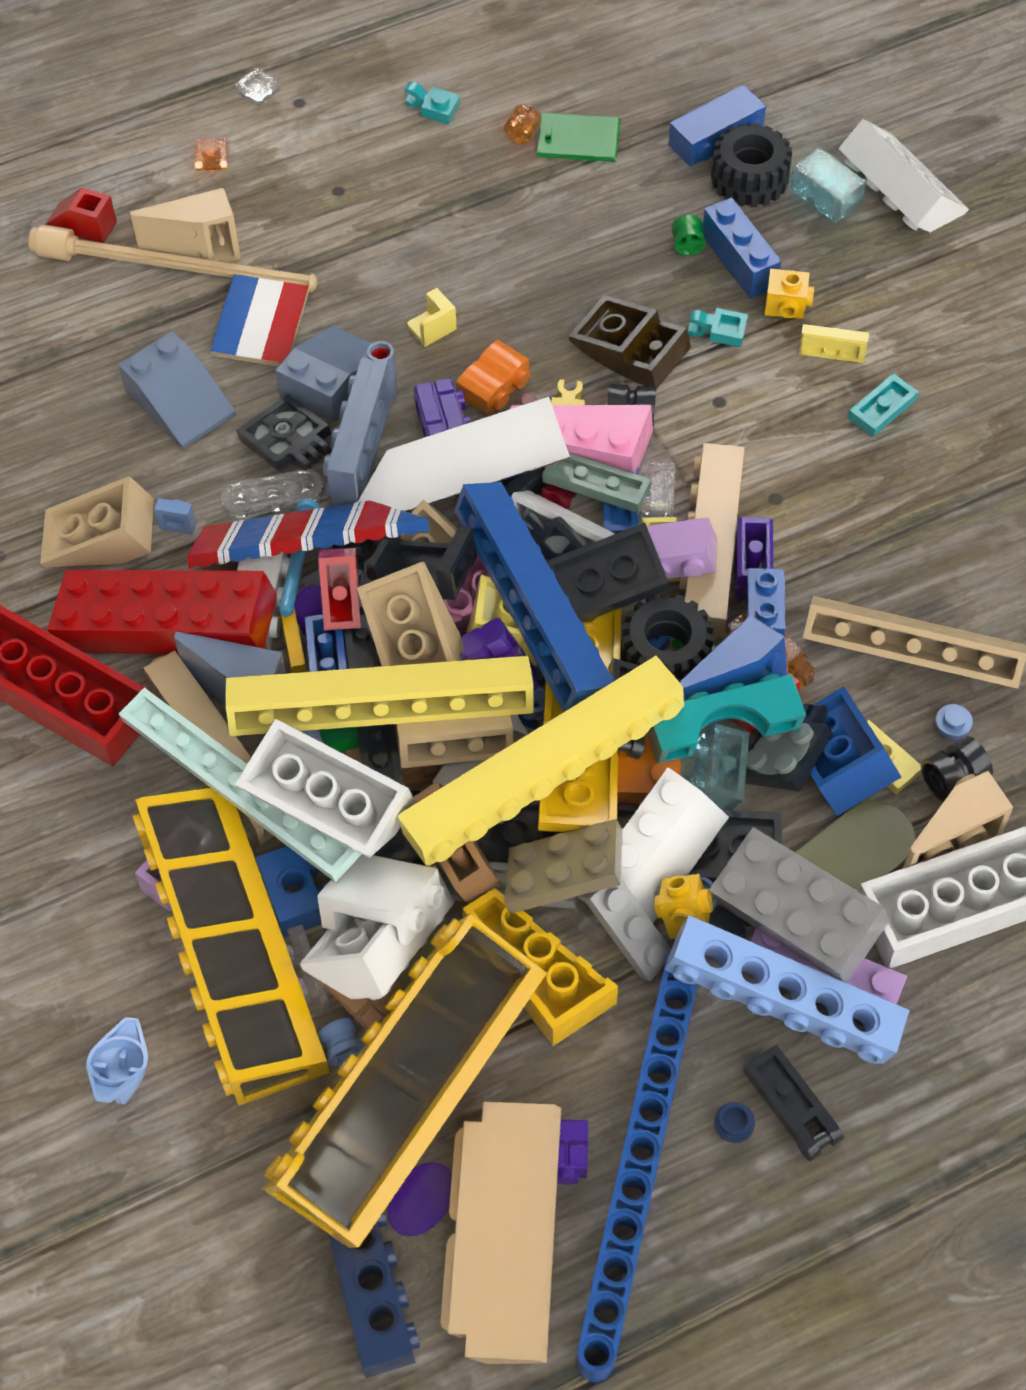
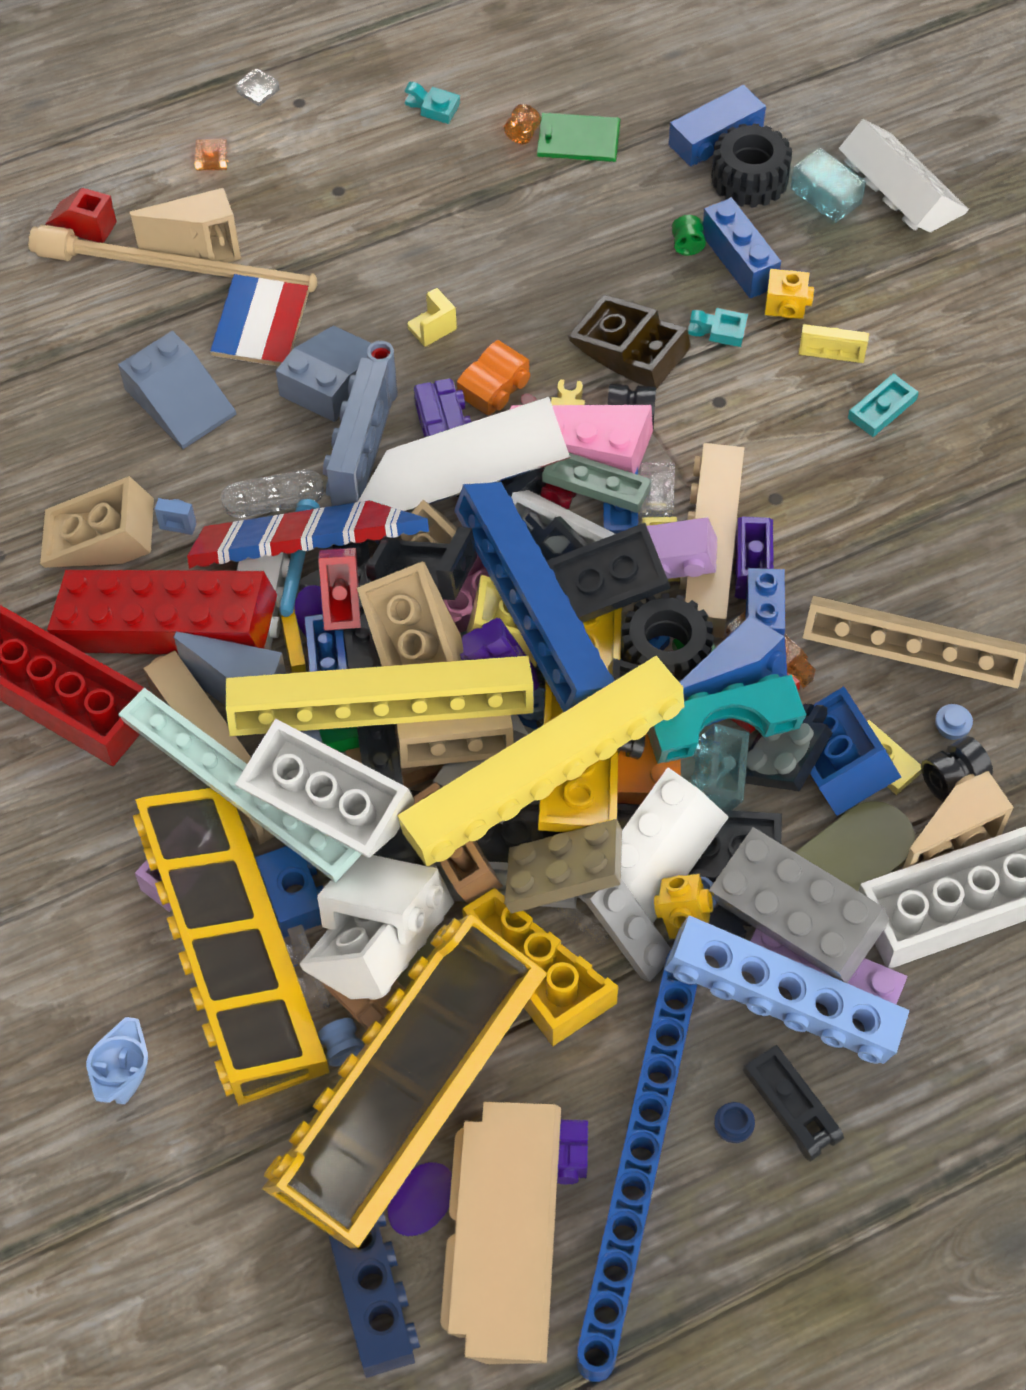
(287, 435): black piece -> none

